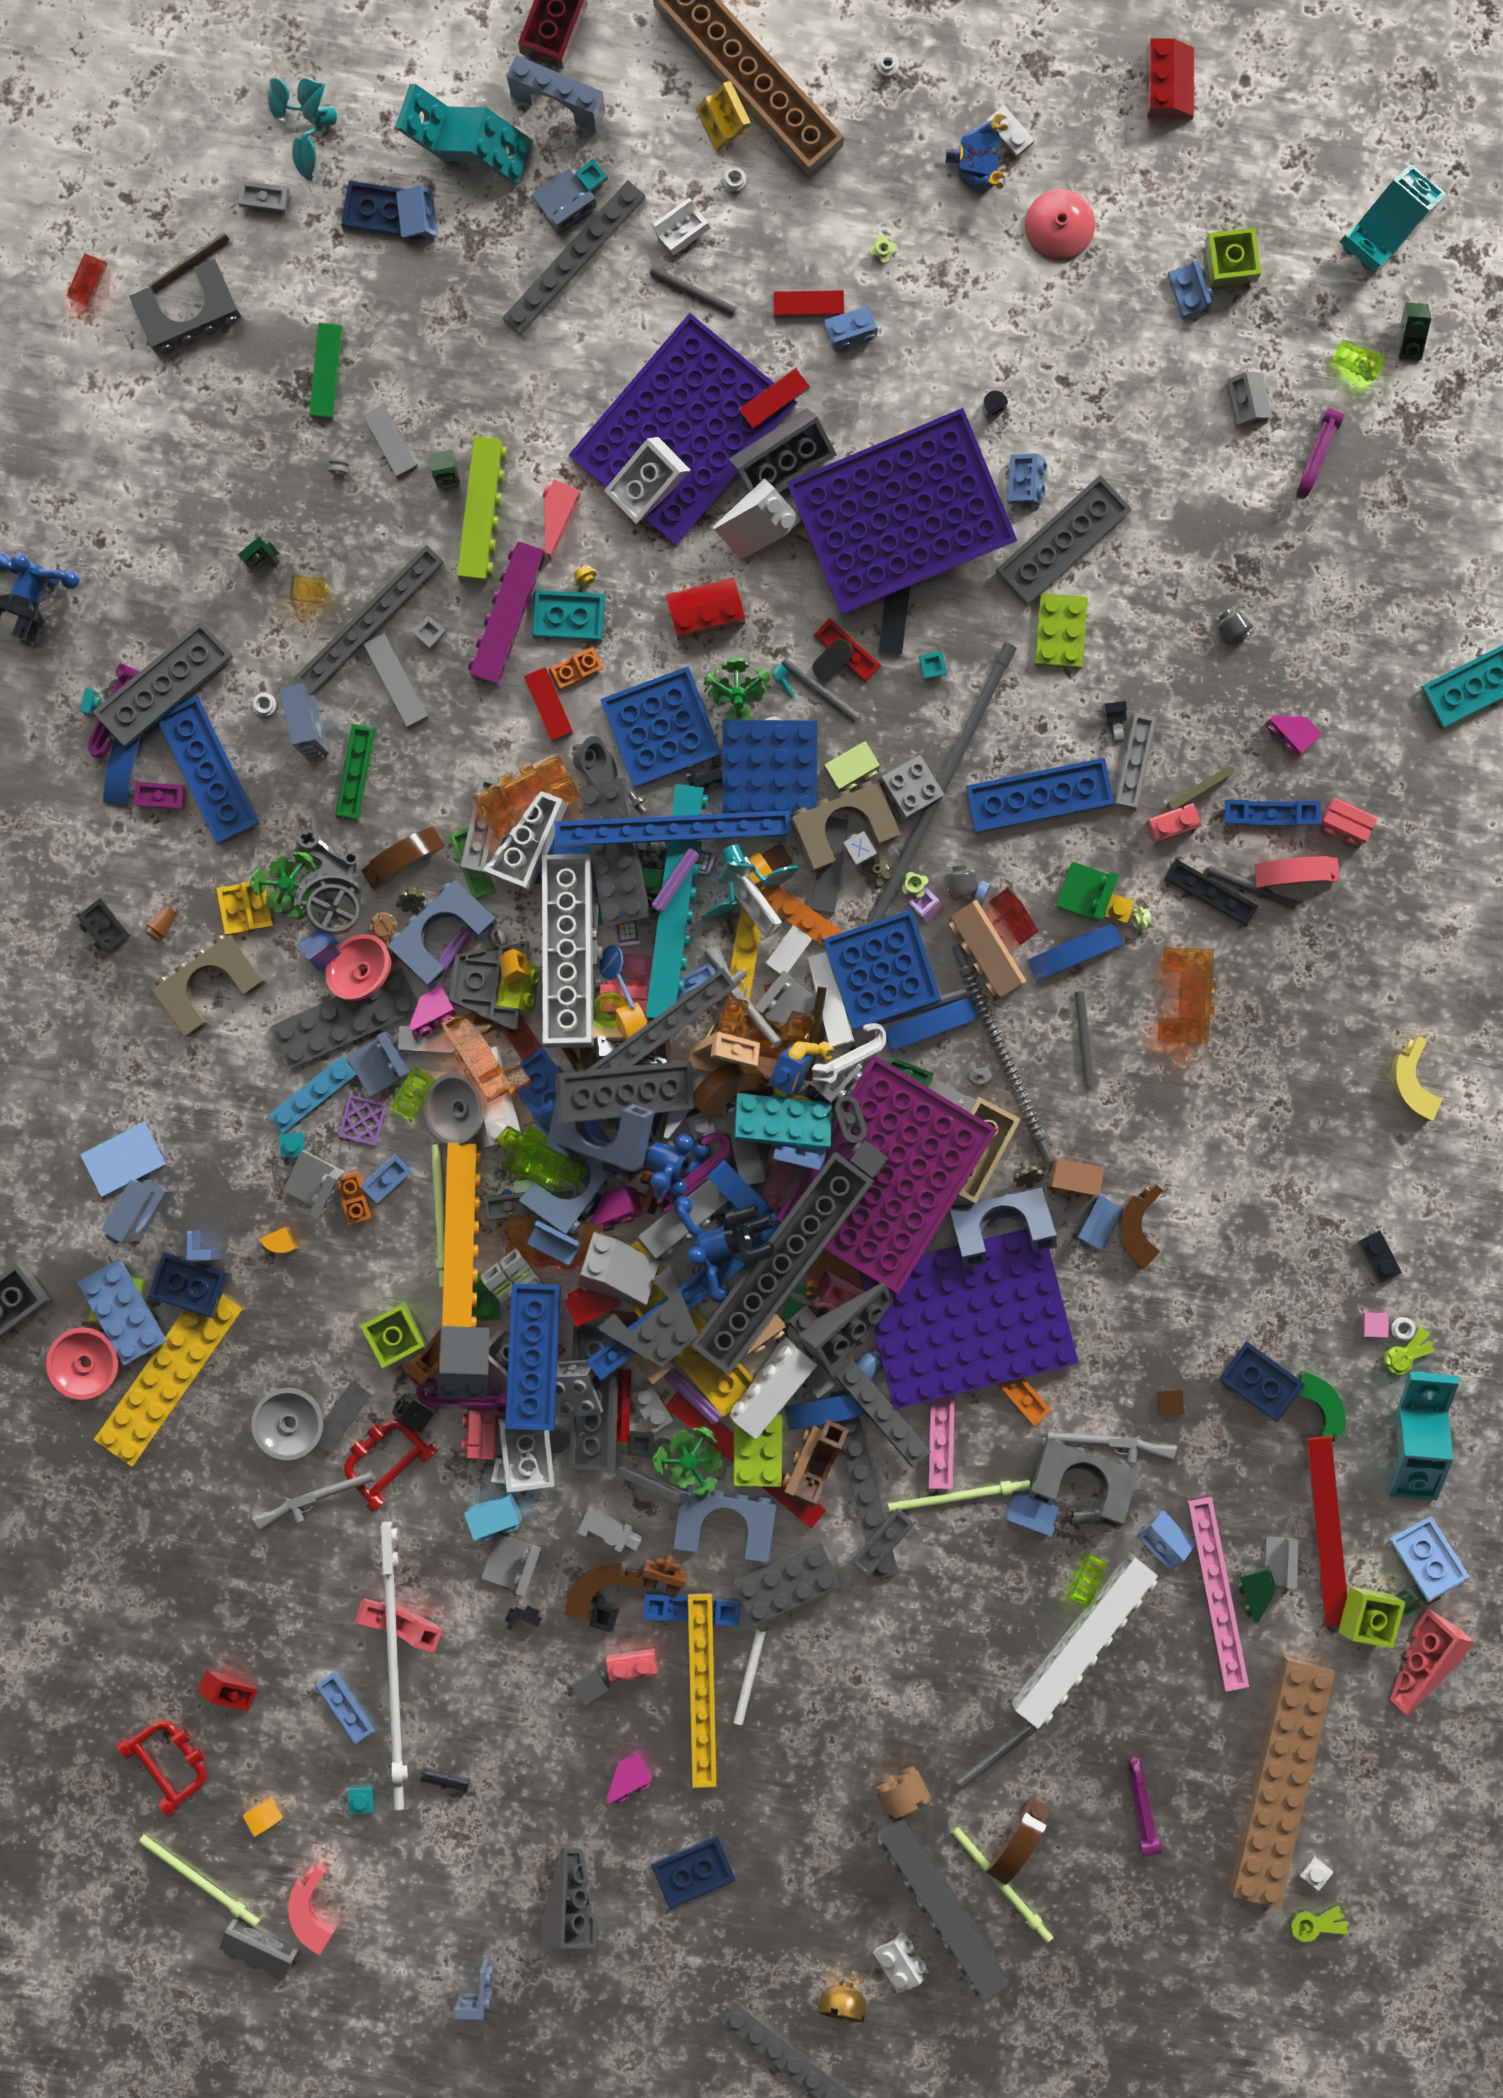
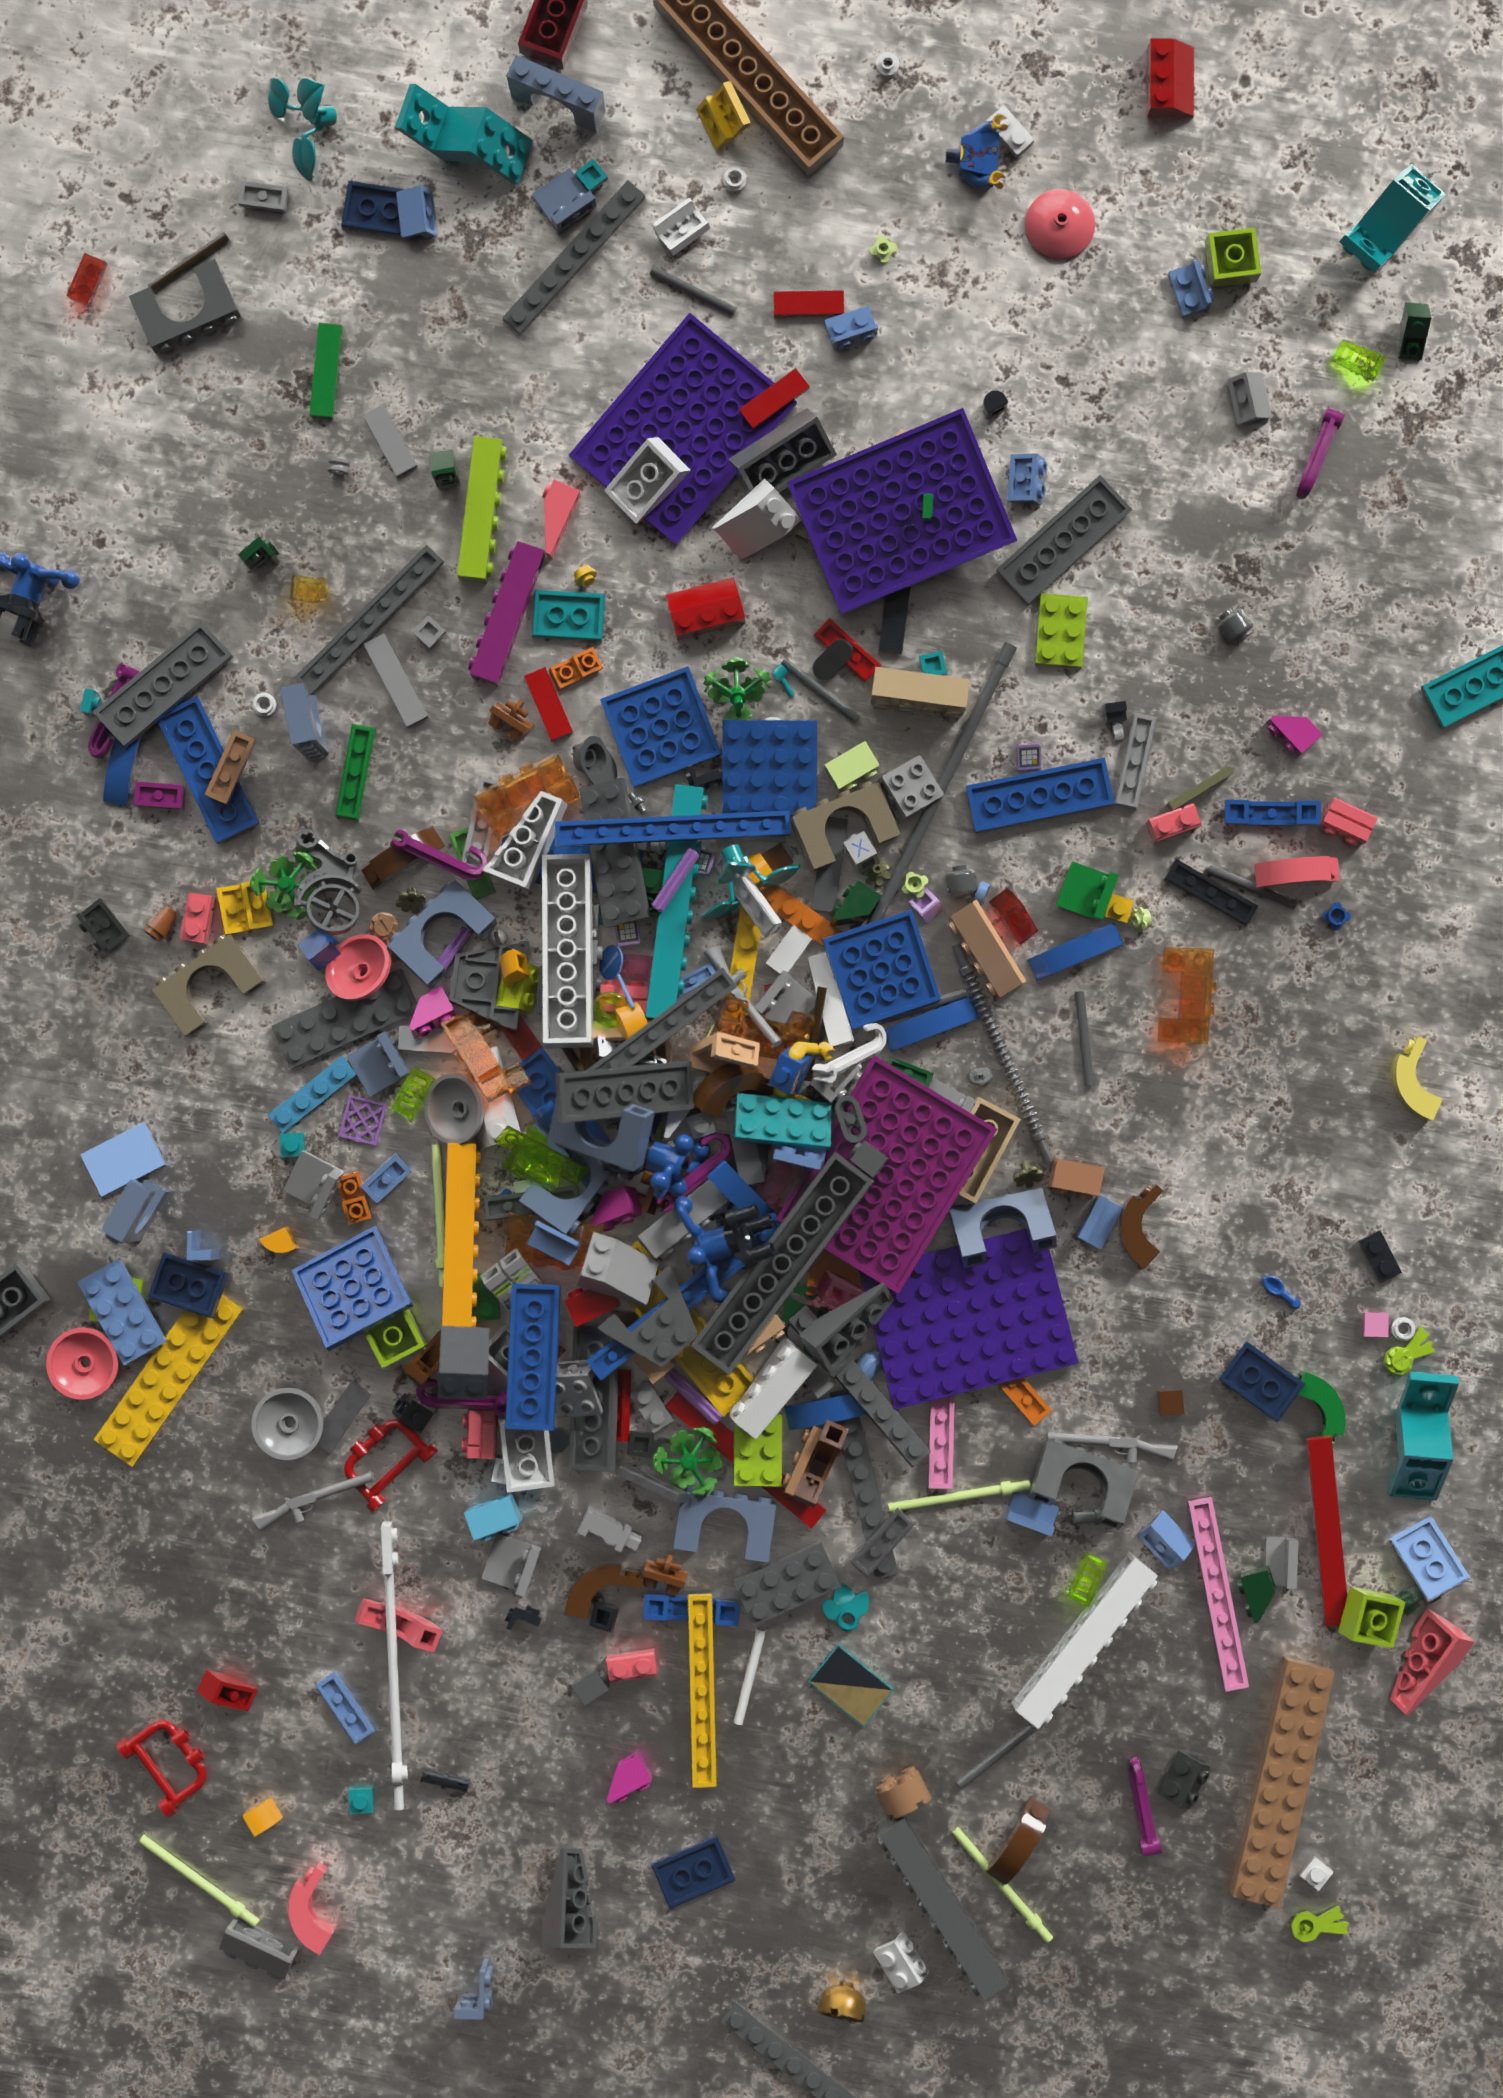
(197, 918): none -> coral brick
(230, 767): none -> medium nougat plate
(352, 1288): none -> plate
(439, 858): none -> magenta piece
(518, 724): none -> dark orange hips
(846, 1604): none -> teal plate
(850, 1685): none -> tile
(856, 907): none -> dark green slope
(919, 691): none -> tan brick
(927, 507): none -> green tile
(1028, 756): none -> slope
(1184, 1780): none -> pearl dark grey bracket
(1276, 1288): none -> blue piece
(1342, 916): none -> blue plate

